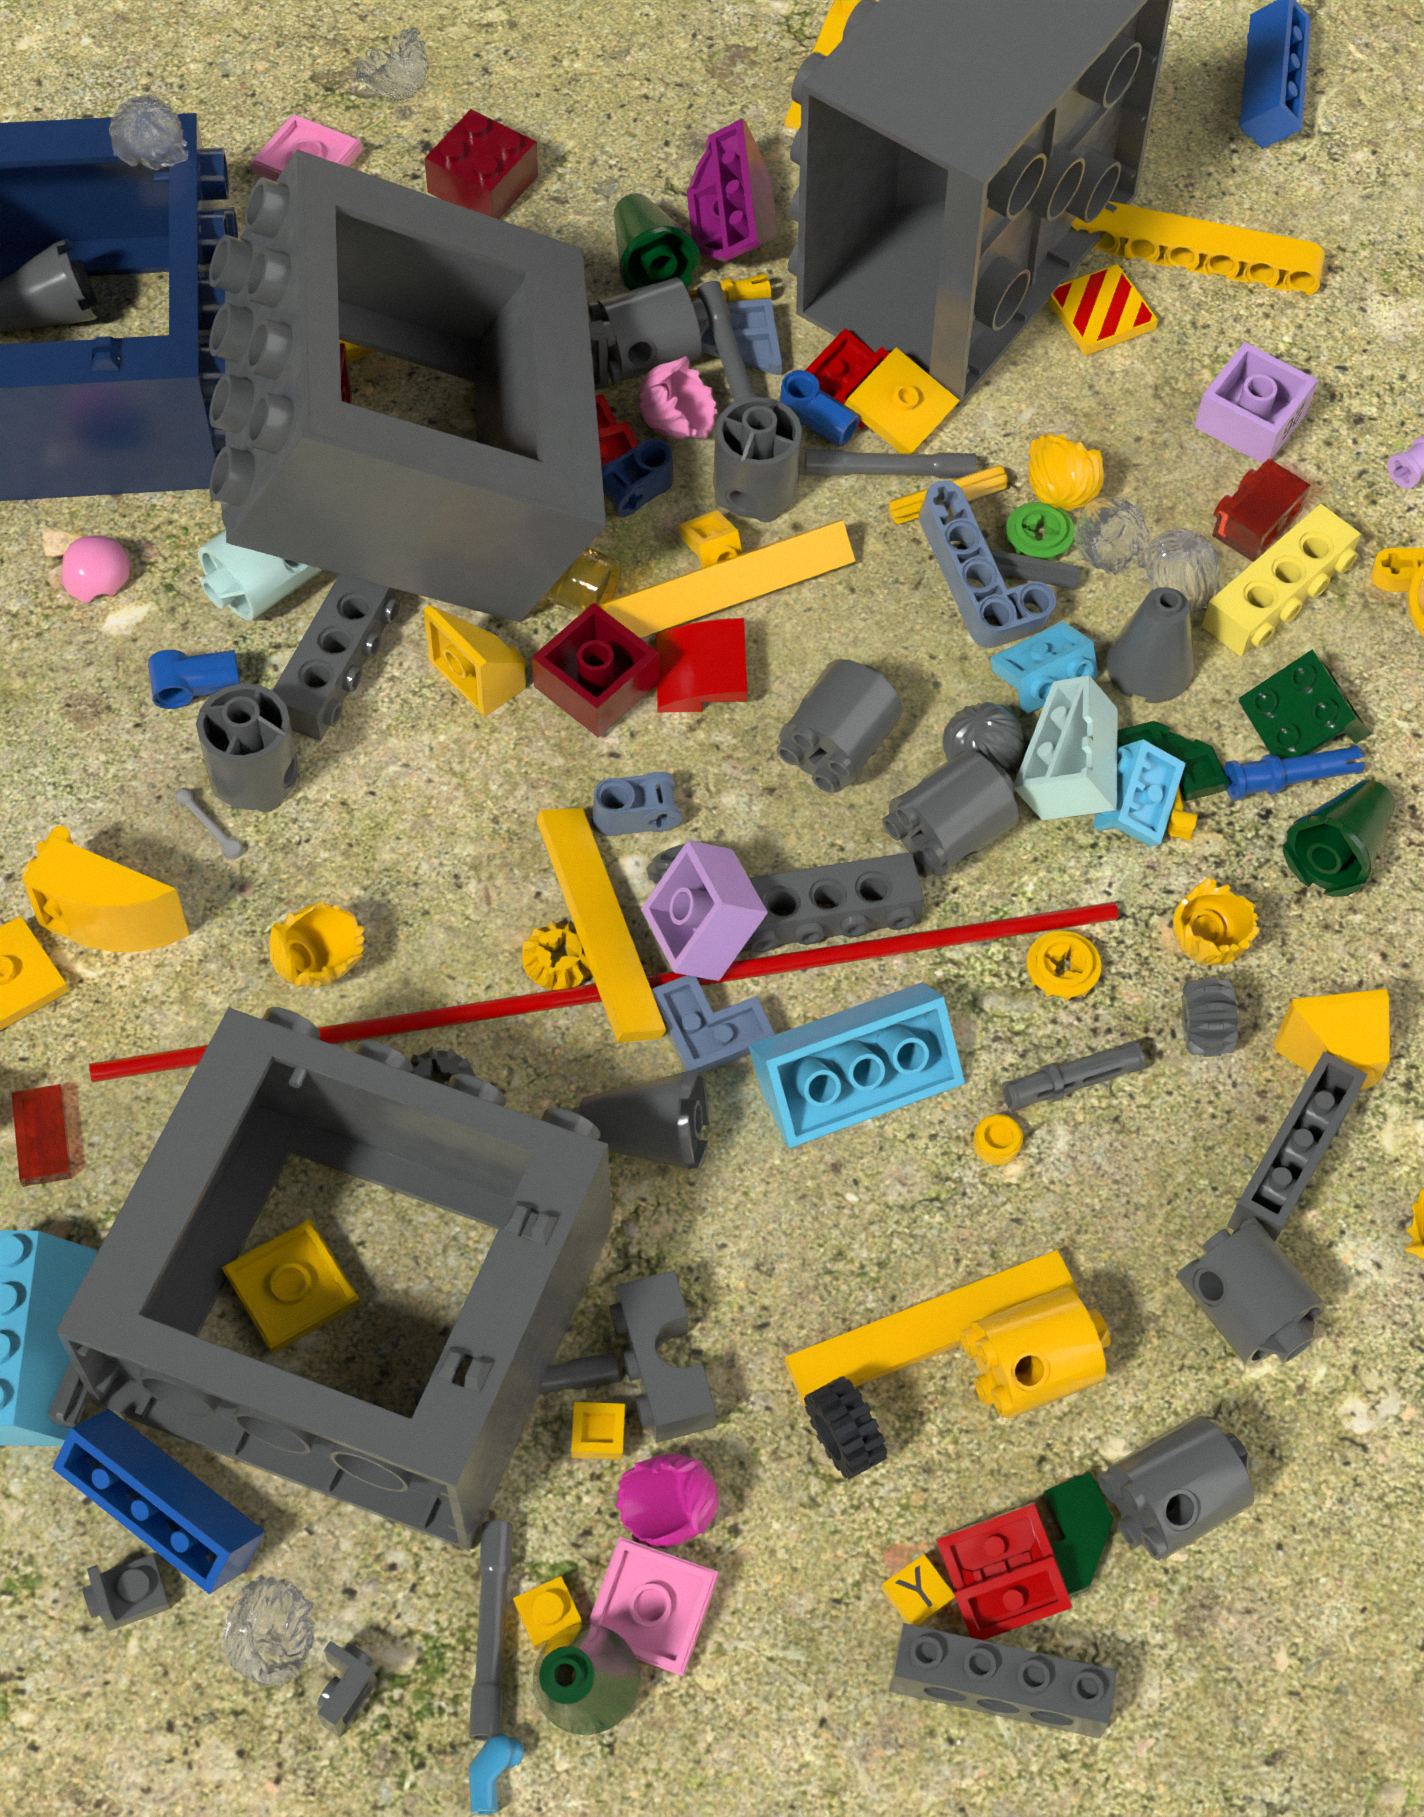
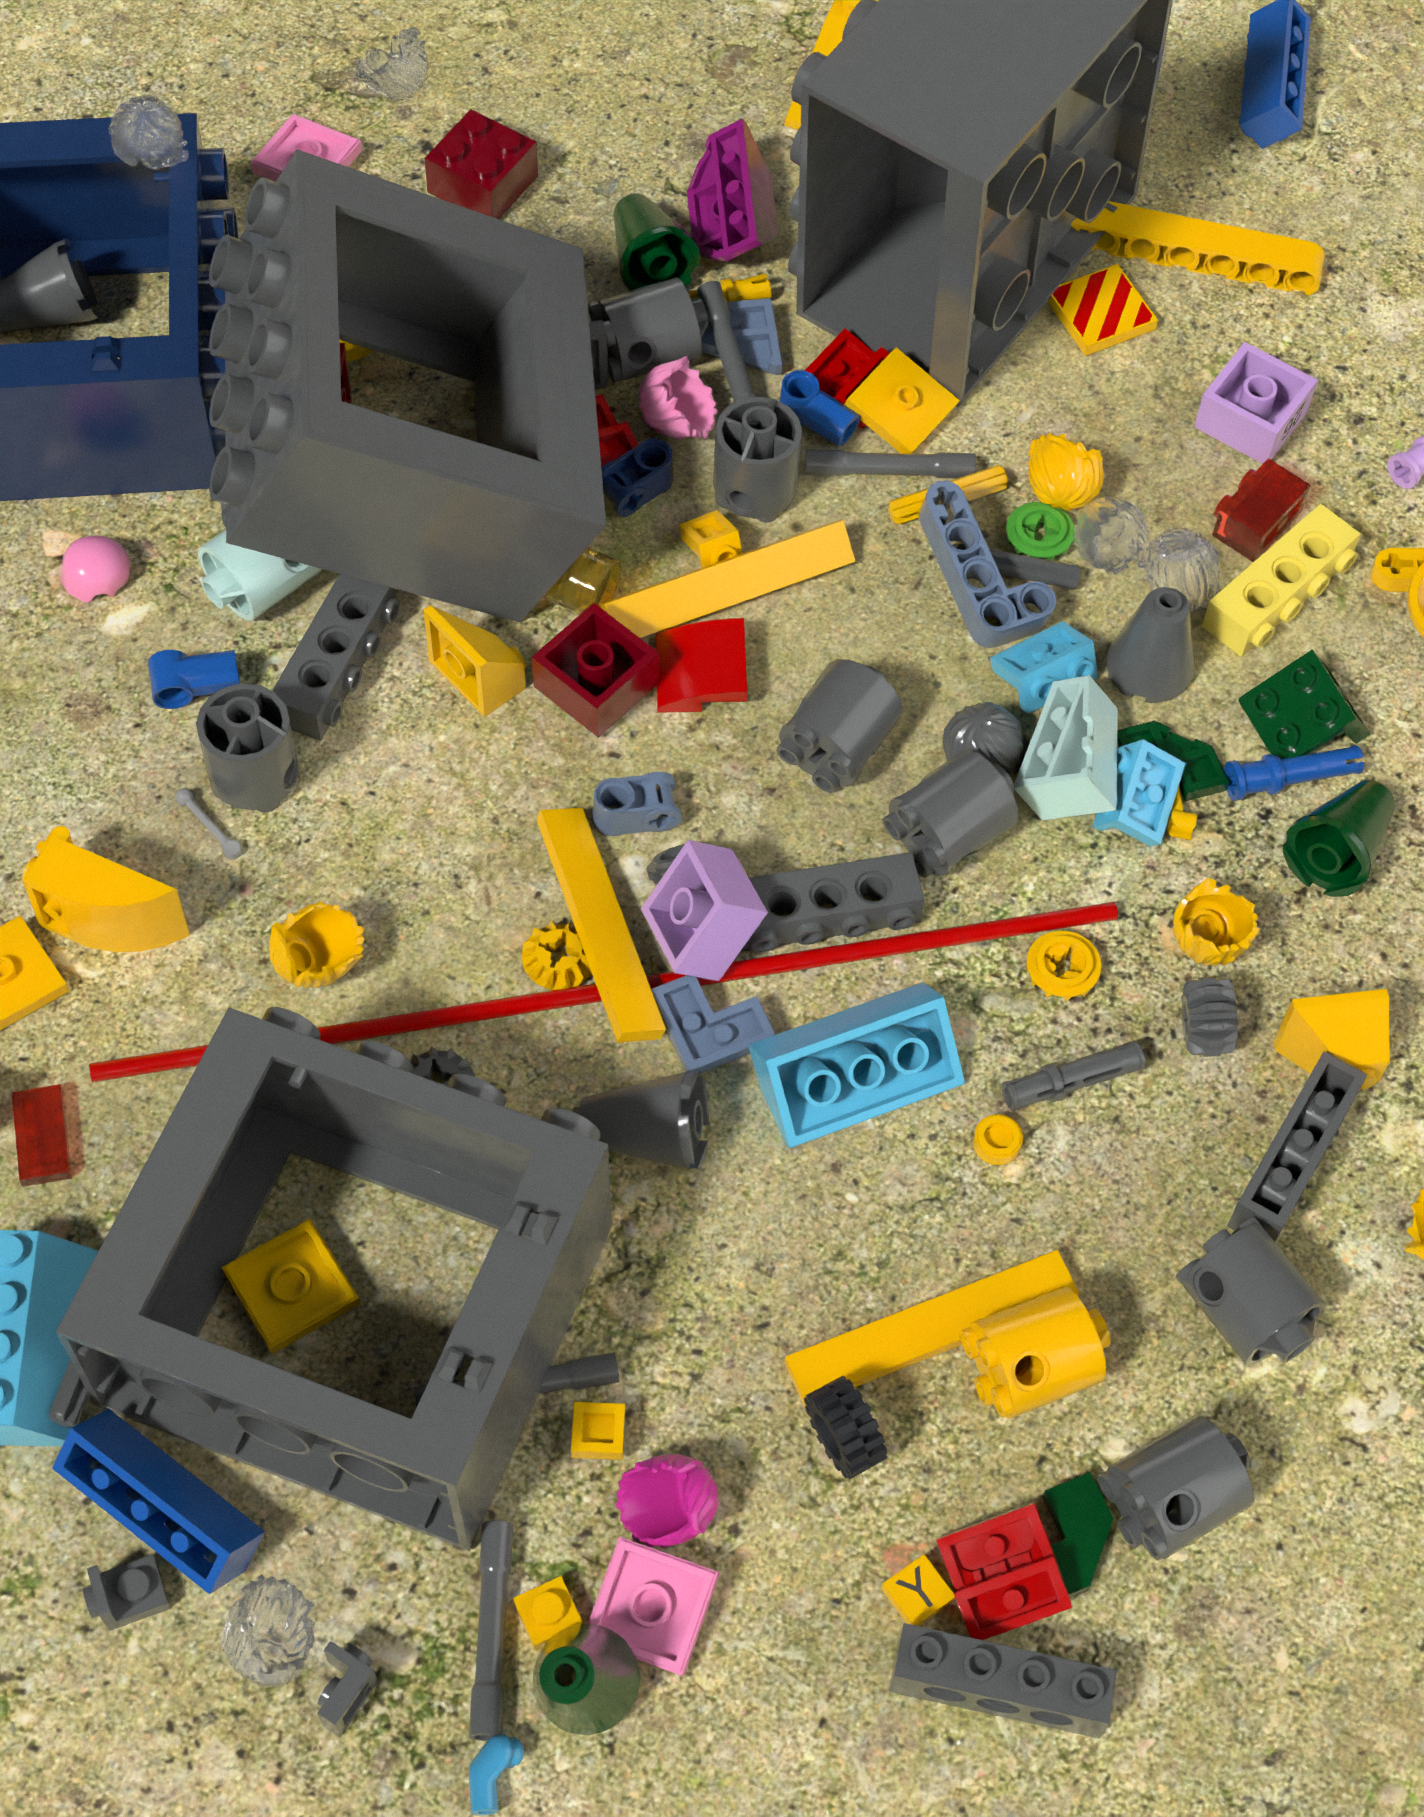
(673, 1398): dark grey arch -> none

